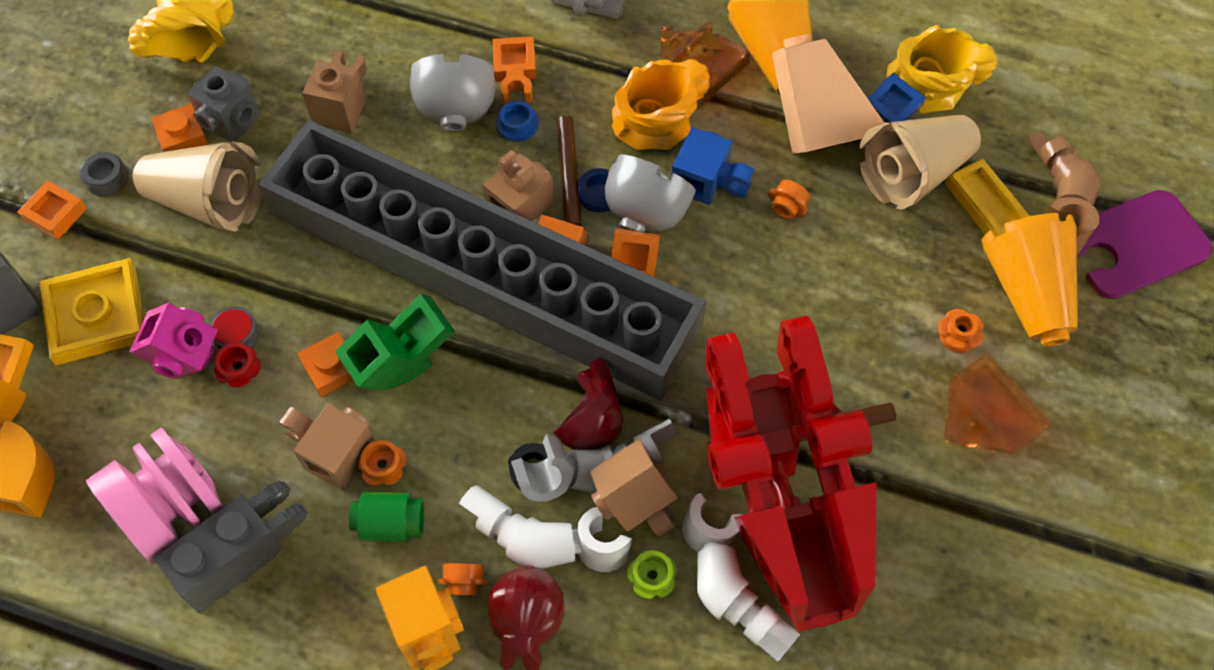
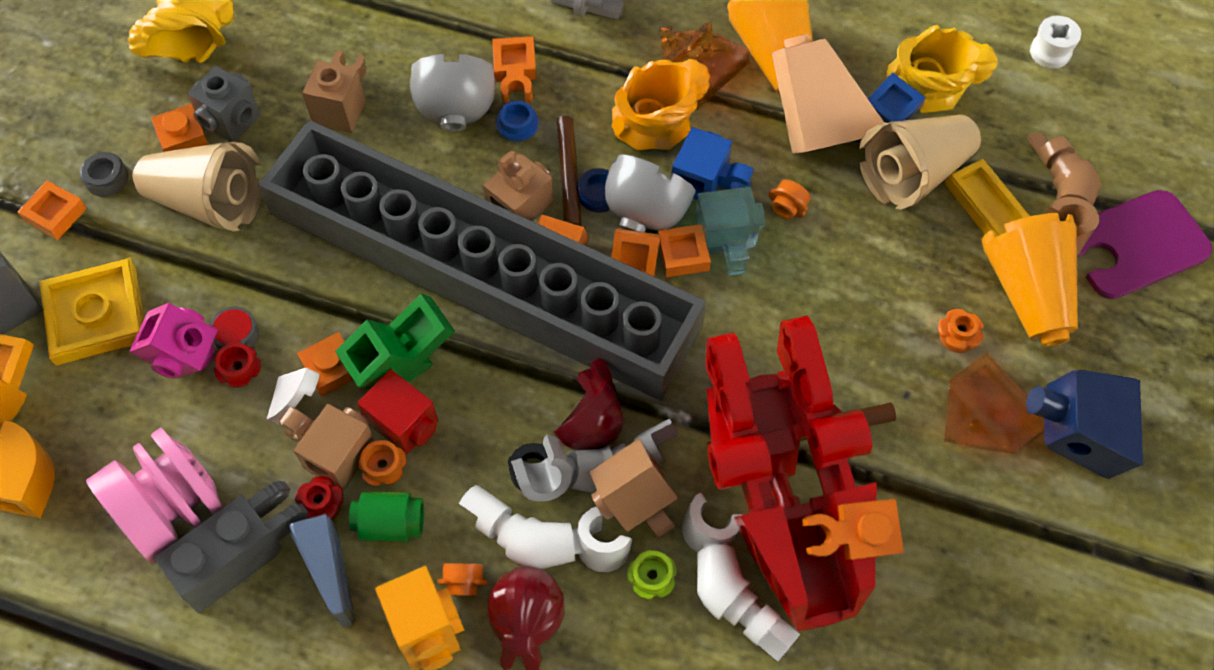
(290, 390): none -> white tile
(320, 486): none -> red plate
(322, 552): none -> sand blue slope
(399, 412): none -> red brick
(684, 250): none -> orange plate
(730, 224): none -> clear light blue brick
(863, 529): none -> orange plate
(1055, 42): none -> white wheel
(1092, 420): none -> dark blue torso

